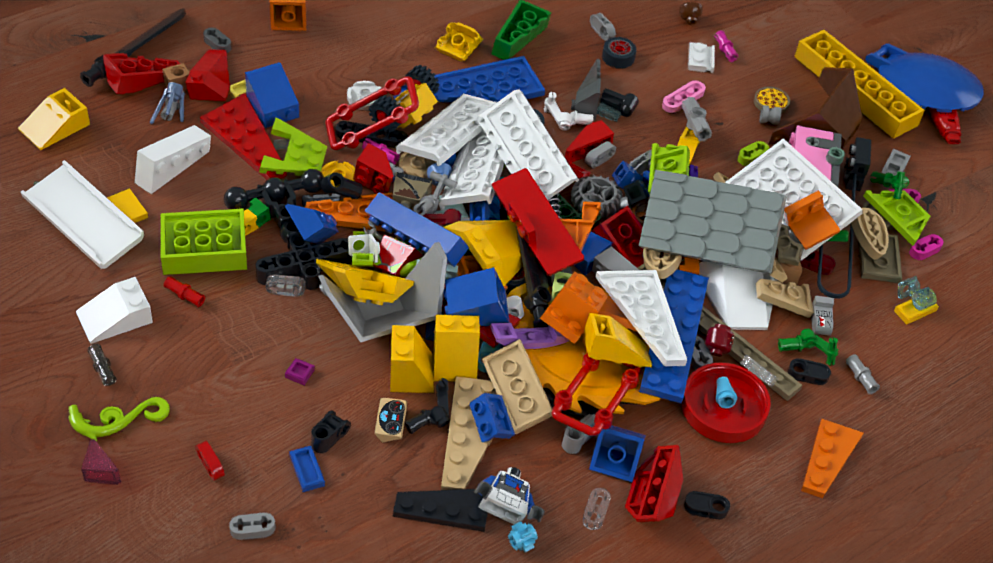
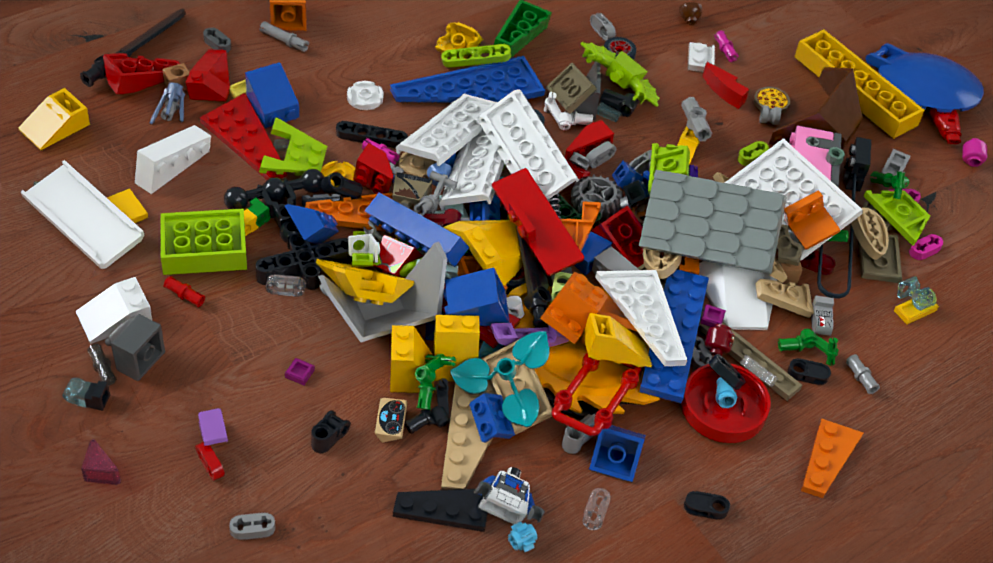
(81, 425): lime plant -> none
(87, 393): none -> leg
(136, 346): none -> dark grey piece
(212, 427): none -> medium lavender slope
(289, 38): none -> light grey pin
(307, 468): blue tile -> none
(398, 115): red bar -> none
(426, 87): brick -> none
(426, 375): none -> green pin
(476, 58): none -> lime beam
(519, 407): none -> teal plant
(571, 88): none -> dark tan tile
(580, 160): none -> light grey piece
(622, 71): none -> lime torso
(656, 485): red wedge -> none
(673, 101): bright pink plate -> none
(712, 316): none -> magenta tile
(725, 85): none -> red slope
(727, 372): none -> black beam
(974, 152): none -> dark pink head

